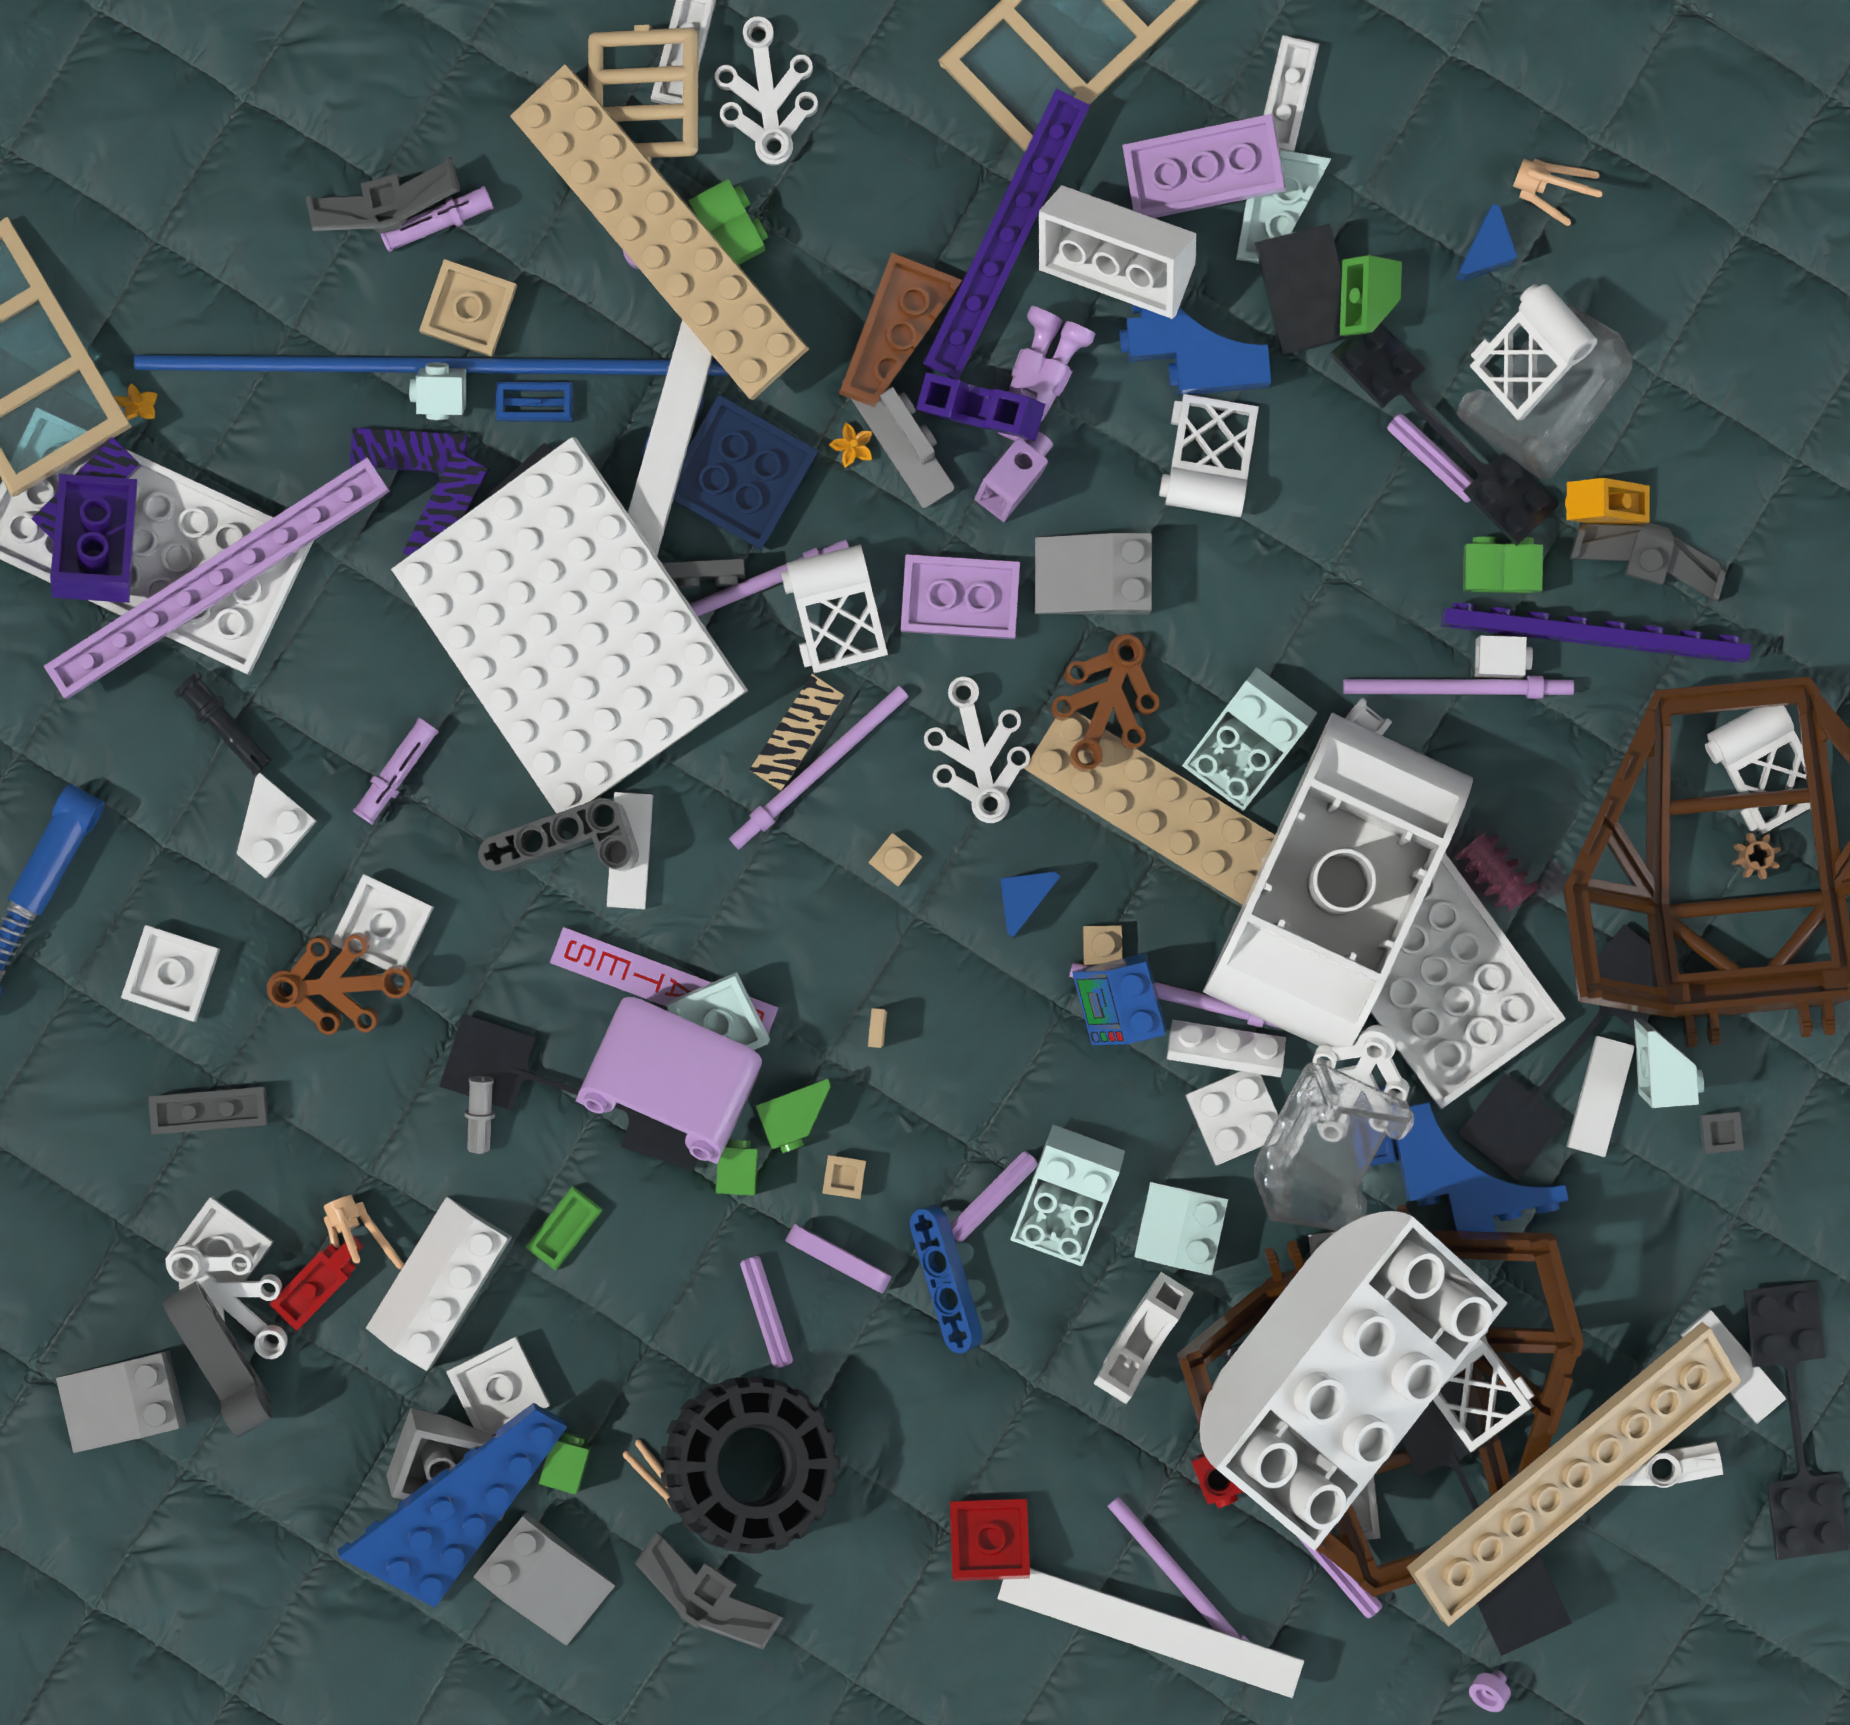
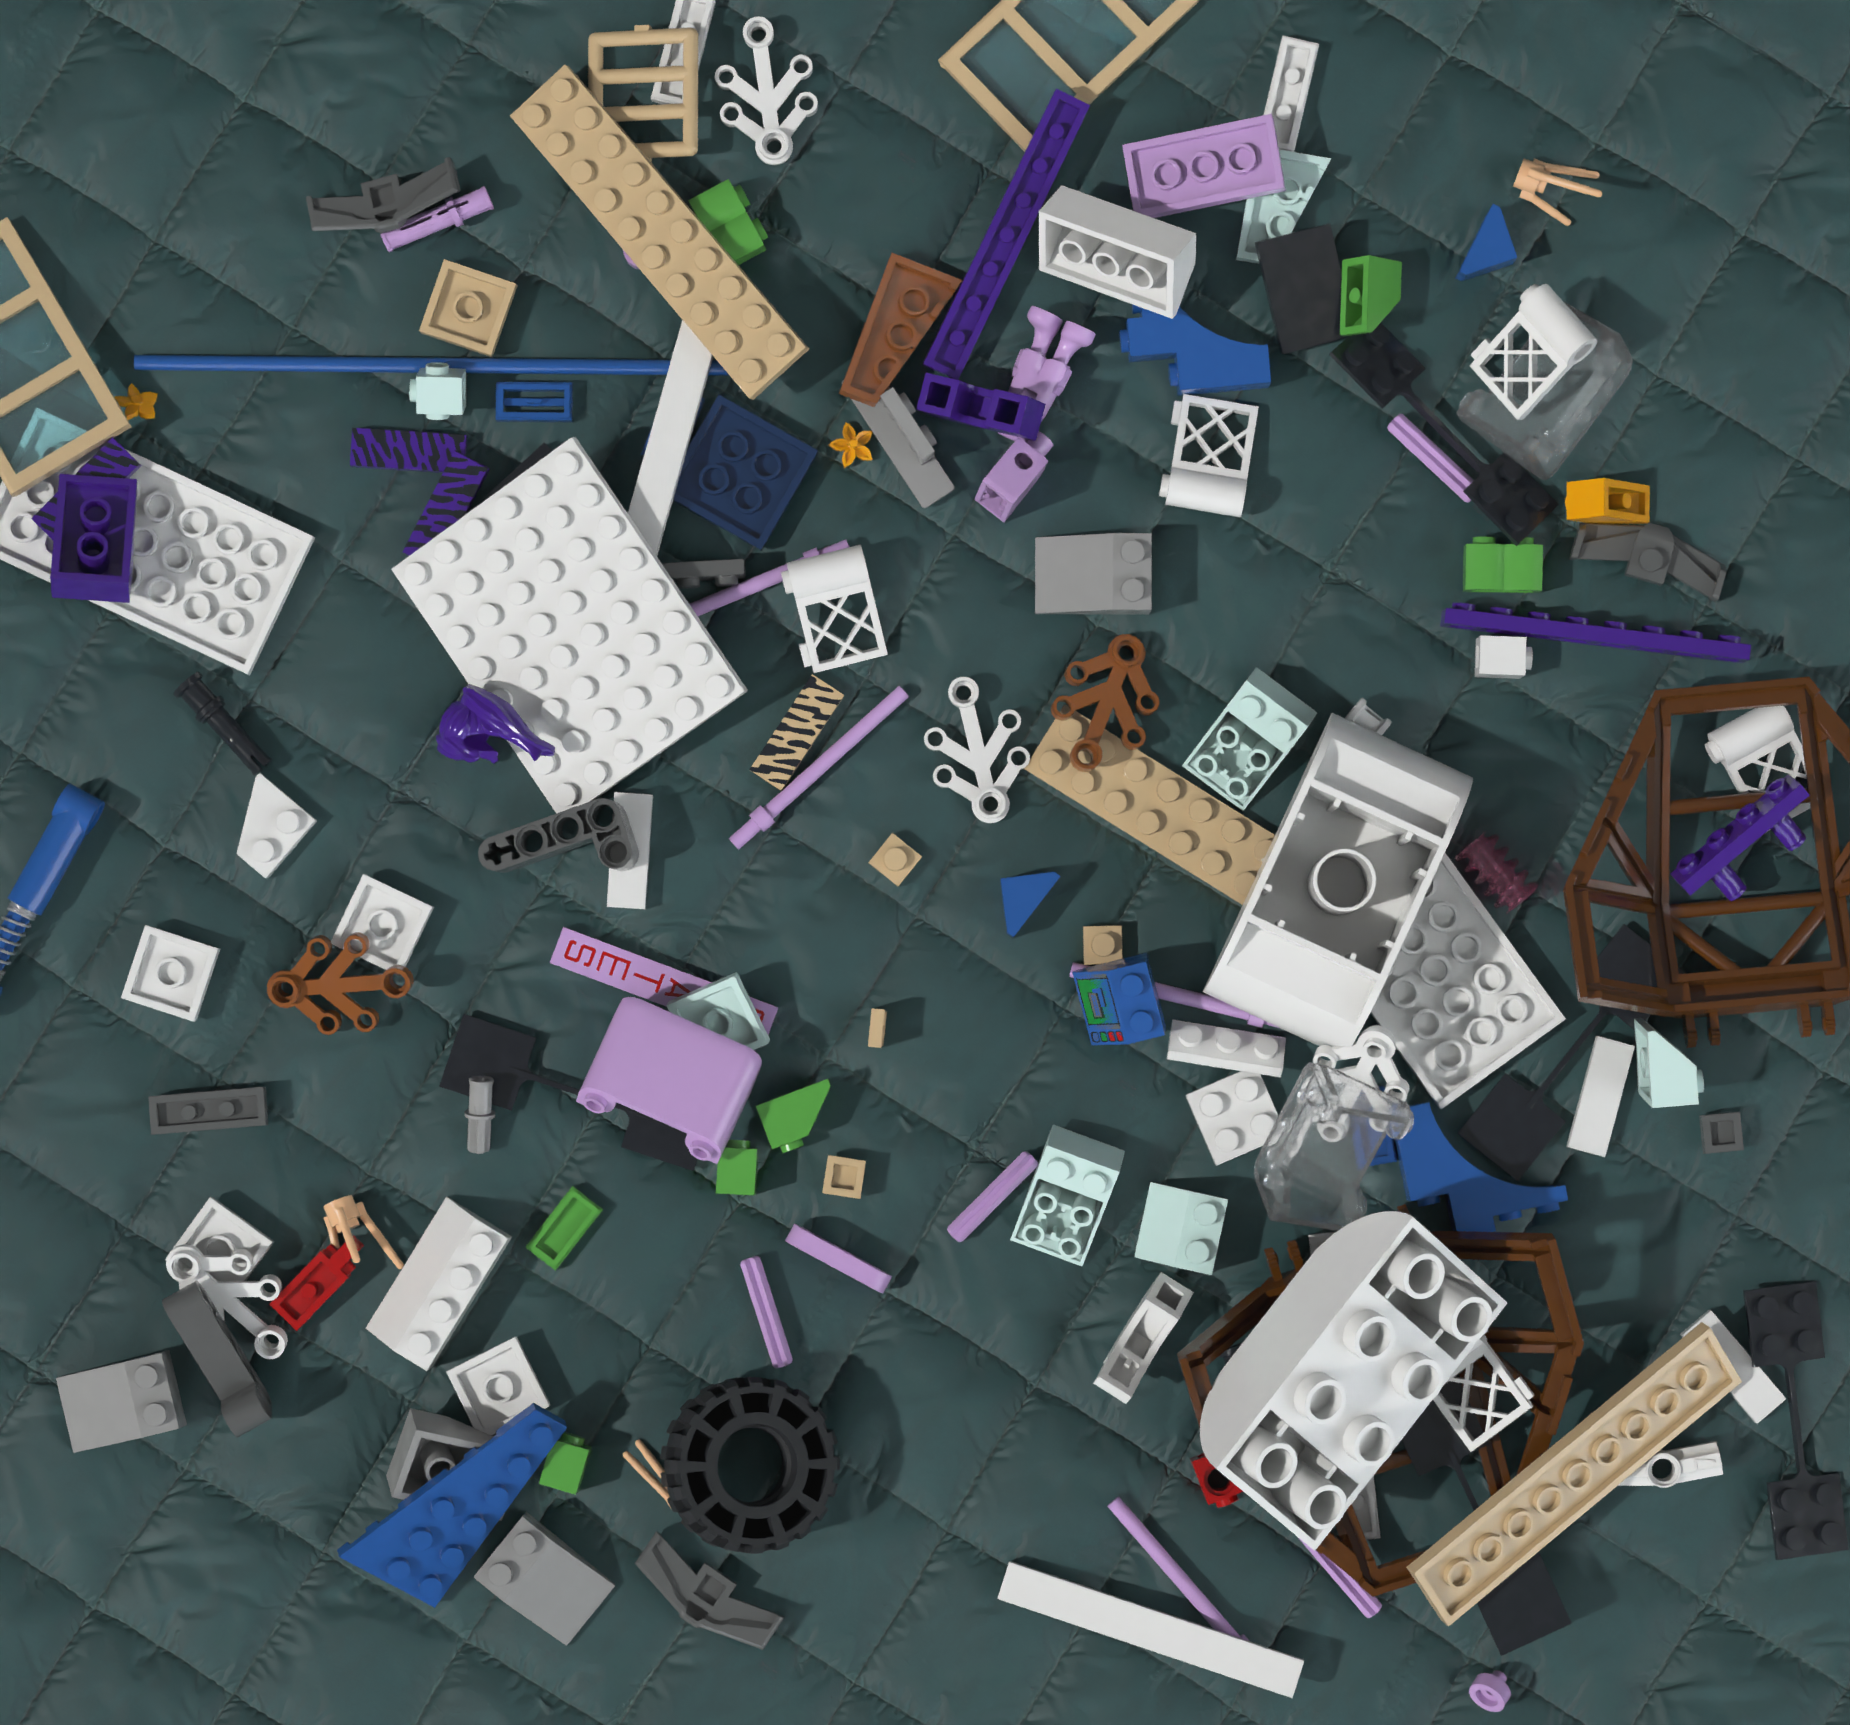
(216, 578): lavender plate -> none
(395, 771): lavender pin -> none
(477, 716): none -> dark purple hair
(952, 1277): blue beam -> none
(960, 596): lavender plate -> none
(989, 1540): red plate -> none
(1533, 686): lavender bar -> none
(1746, 850): medium nougat gear -> none
(1750, 824): none -> dark purple plate

